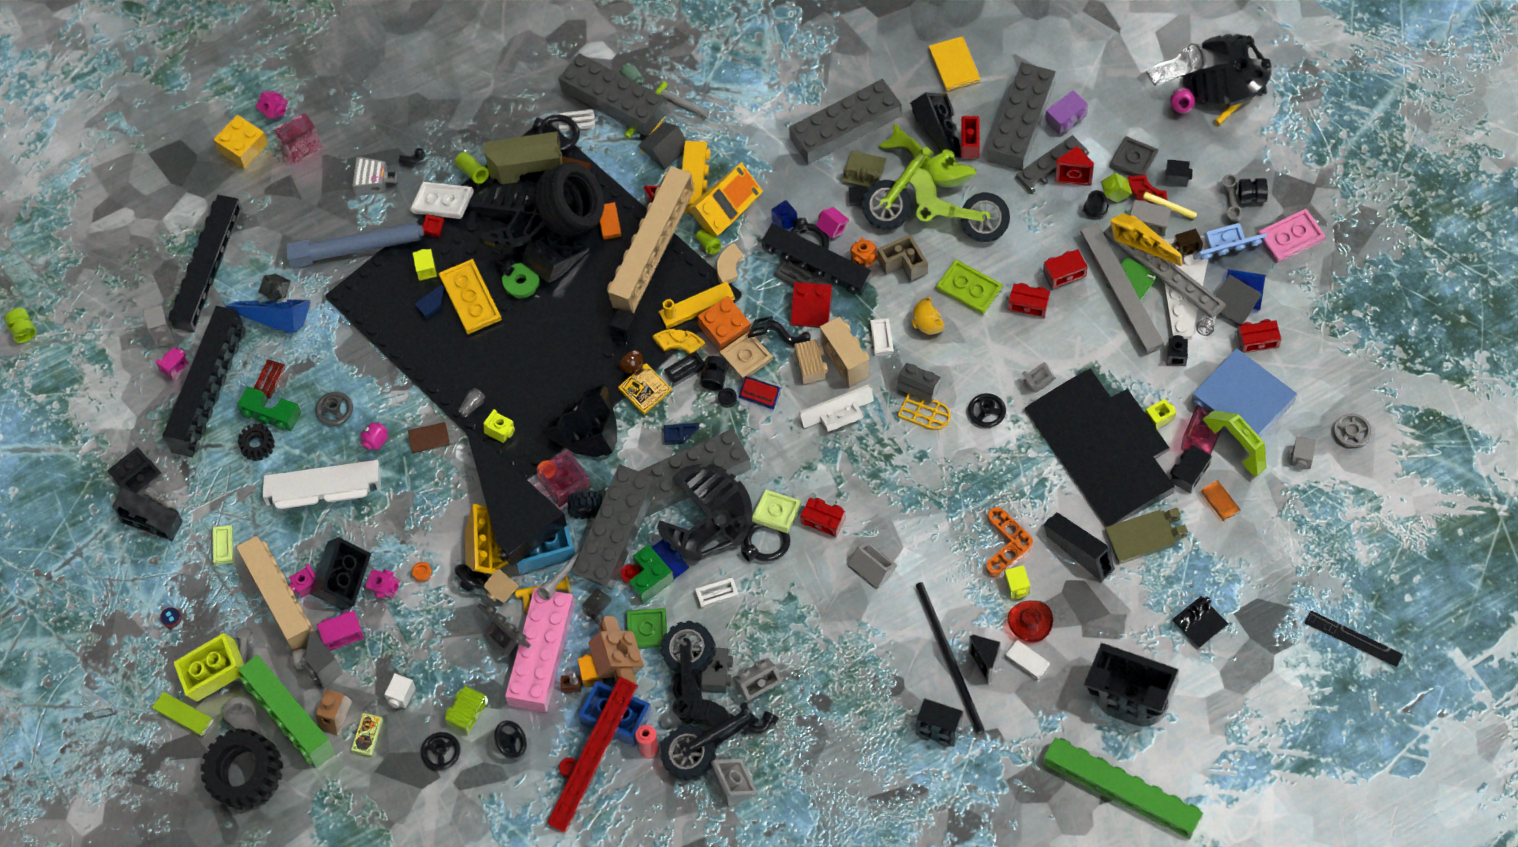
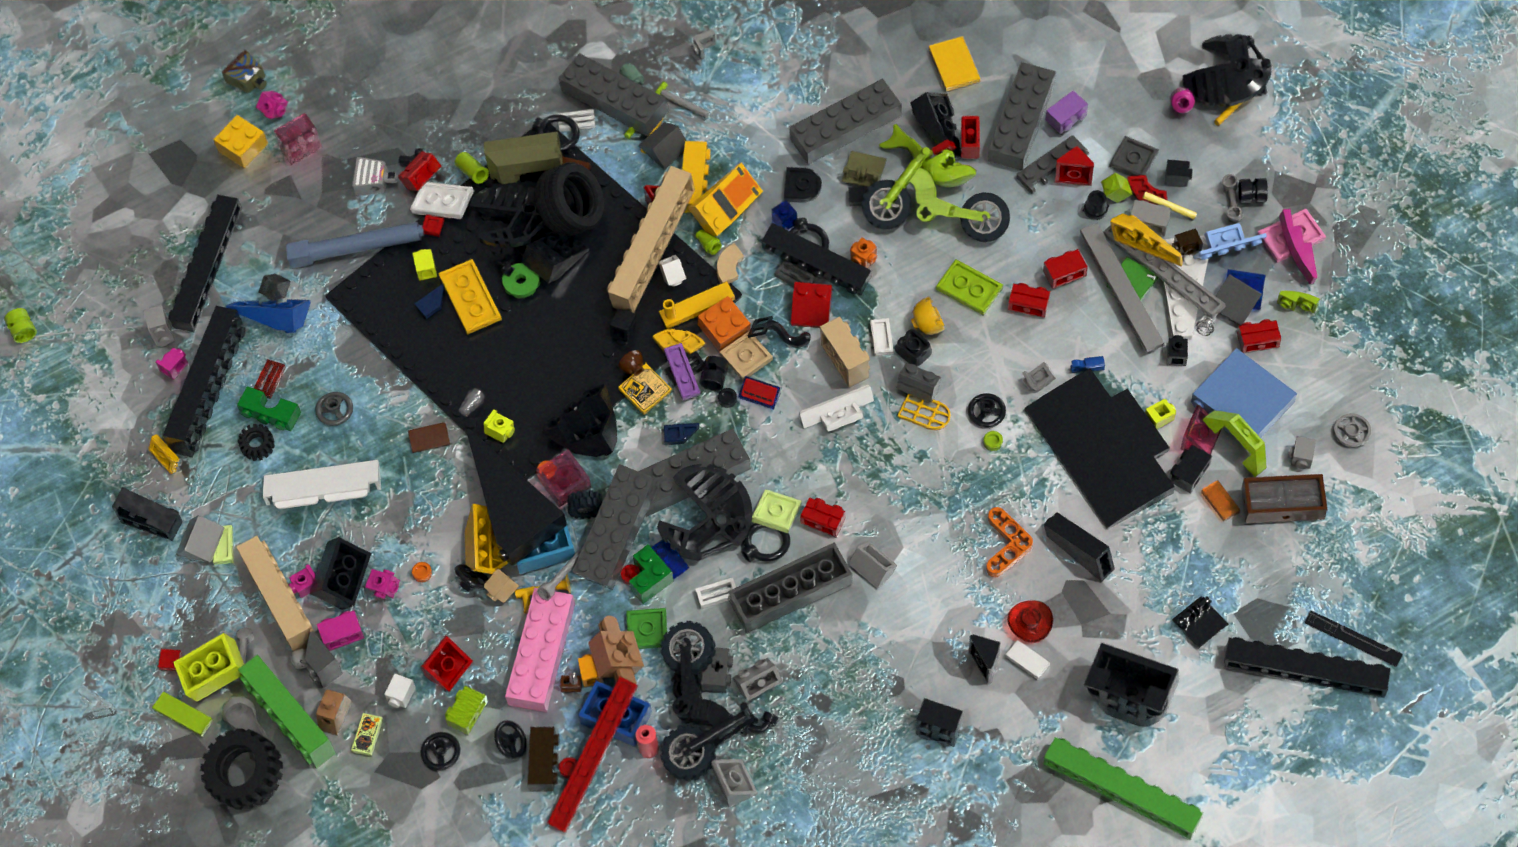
(134, 471): black slope -> none
(159, 498): light grey axle -> none
(163, 454): none -> yellow tile
(167, 658): none -> red tile
(170, 617): tile -> none
(200, 539): none -> light grey slope
(245, 73): none -> olive torso
(374, 436): dark pink head -> none
(419, 171): none -> red brick
(446, 664): none -> red slope
(502, 633): dark grey bracket -> none
(543, 759): none -> dark brown brick
(595, 605): clear smoke panel -> none
(610, 222): orange tile -> none
(672, 270): none -> white brick
(682, 371): none -> medium lavender tile
(703, 41): none -> light grey bracket
(790, 587): none -> dark grey brick
(801, 185): none -> black tile
(810, 361): tan brick -> none
(832, 222): dark pink brick -> none
(903, 254): dark tan brick -> none
(913, 348): none -> black piece
(938, 149): none -> red tile
(950, 658): black piece -> none
(993, 440): none -> lime tile
(1017, 582): neon yellow brick -> none
(1094, 363): none -> blue bar
(1145, 535): olive tile -> none
(1187, 60): clear piece -> none
(1284, 498): none -> brick
(1292, 299): none -> lime slope
(1300, 251): none -> dark pink slope
(1307, 667): none -> black brick

